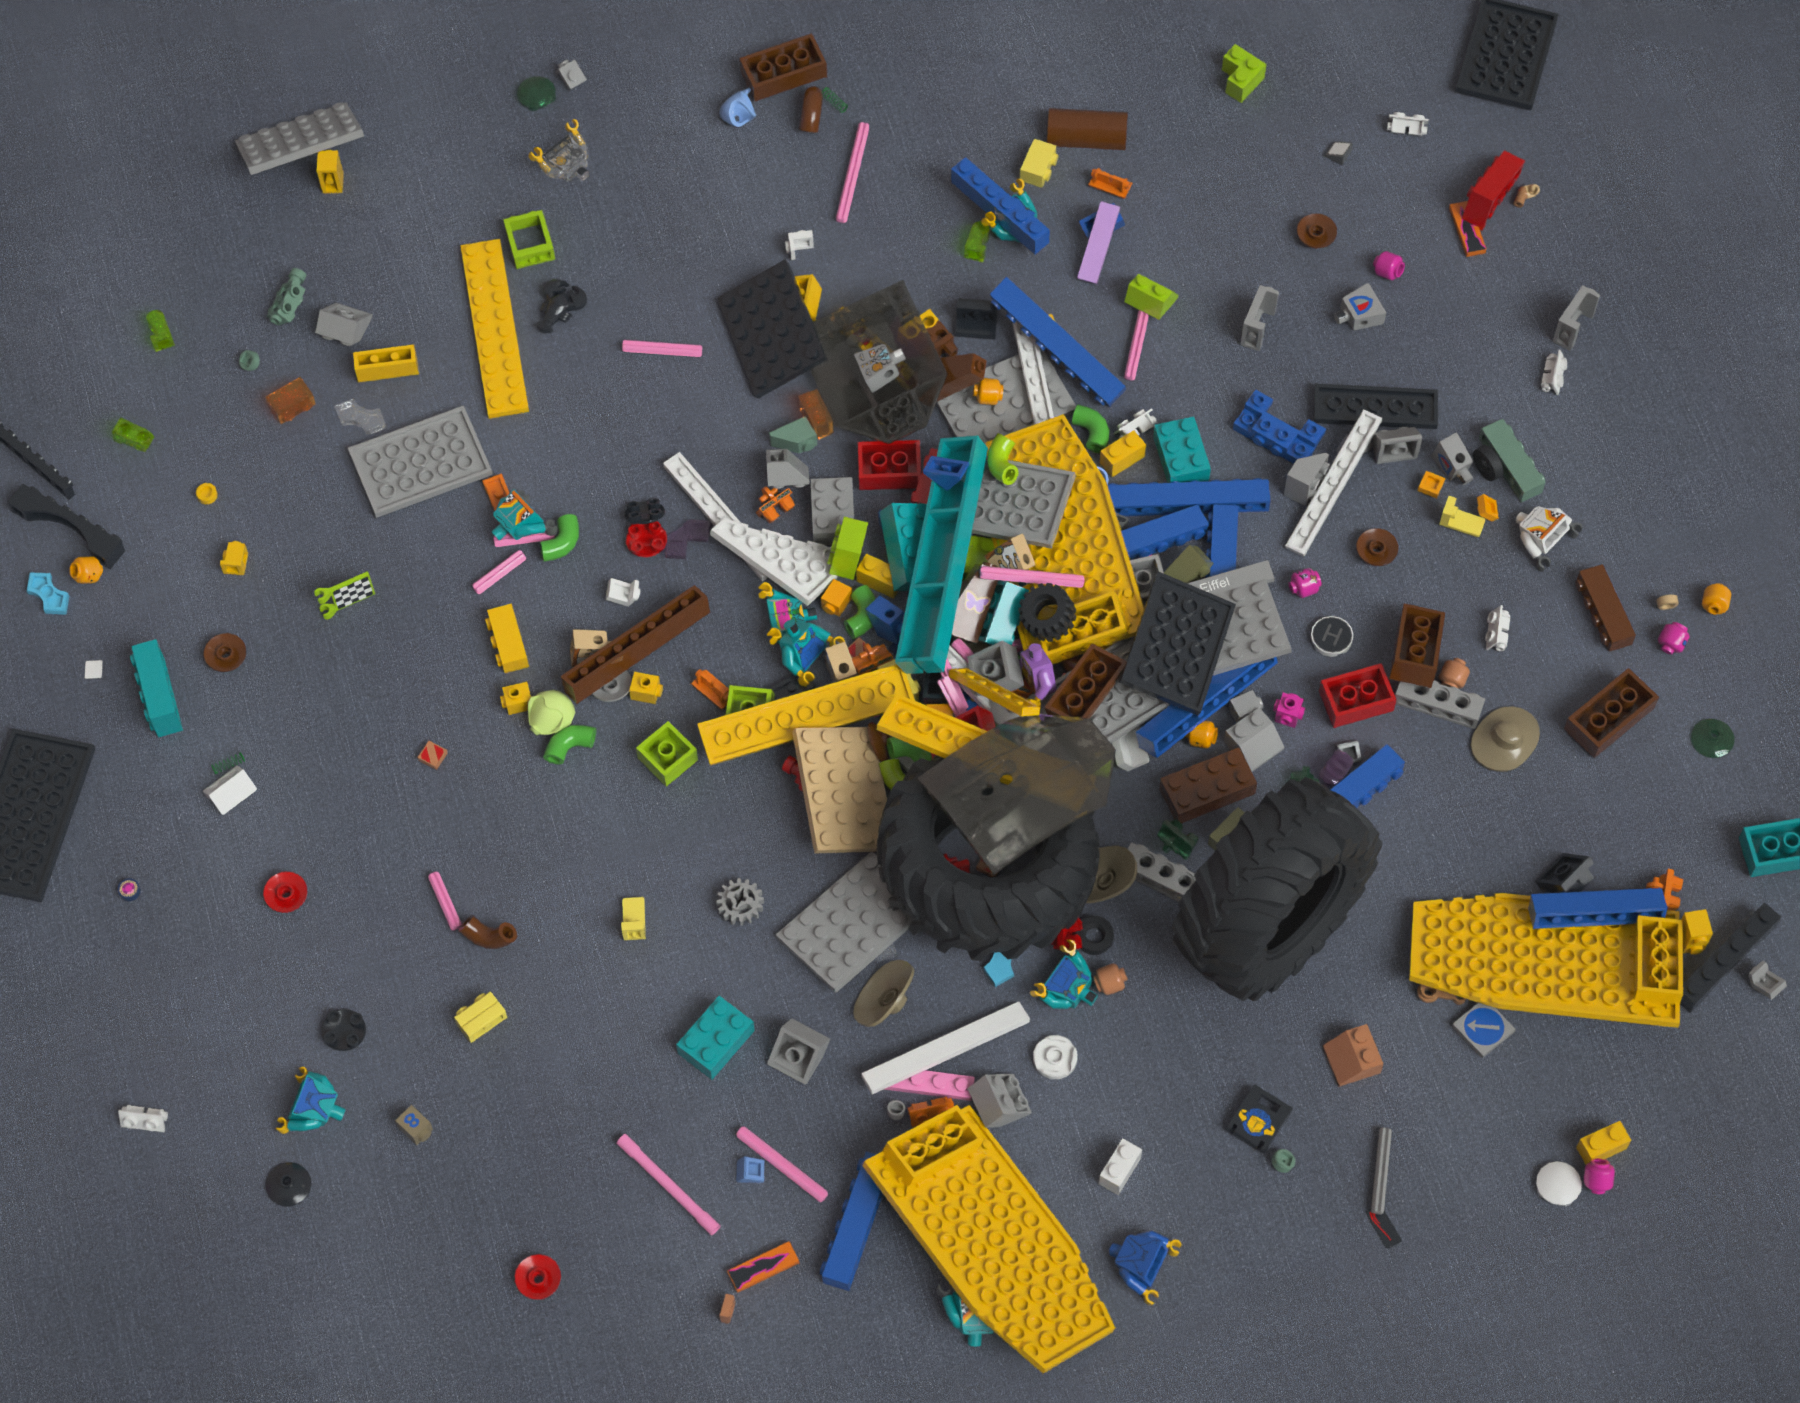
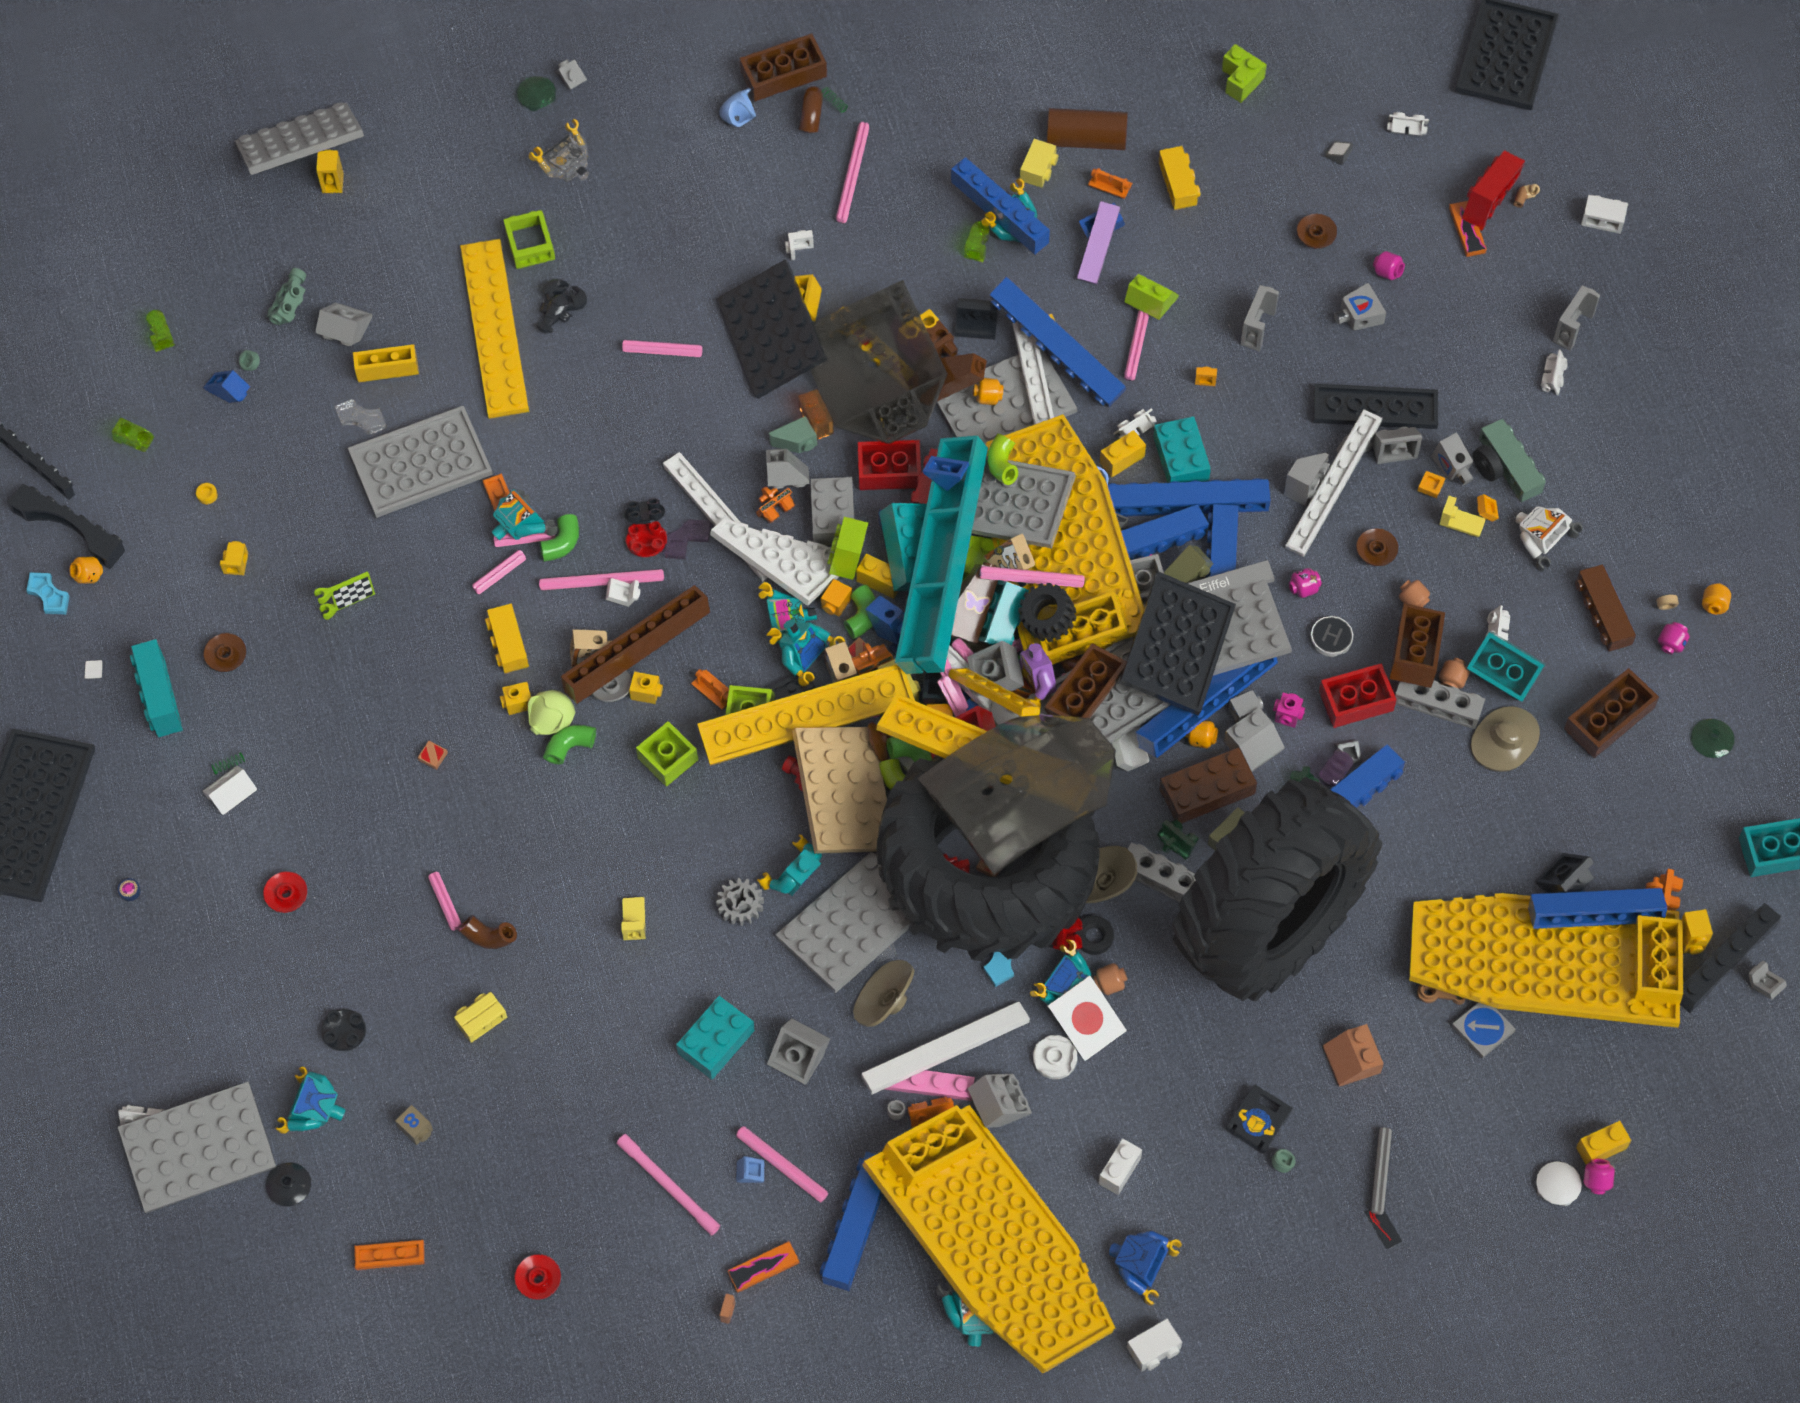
(197, 1147): none -> light grey plate
(227, 386): none -> blue slope
(290, 400): clear orange brick -> none
(389, 1255): none -> orange tile
(600, 579): none -> bright pink axle
(797, 872): none -> teal torso
(879, 365): light grey torso -> none
(1087, 1018): none -> white sticker
(1095, 424): bright green cylinder -> none
(1154, 1345): none -> white brick
(1178, 177): none -> yellow brick
(1206, 376): none -> light orange plate
(1275, 434): blue bracket -> none
(1414, 593): none -> nougat head
(1506, 666): none -> teal brick
(1604, 214): none -> white brick

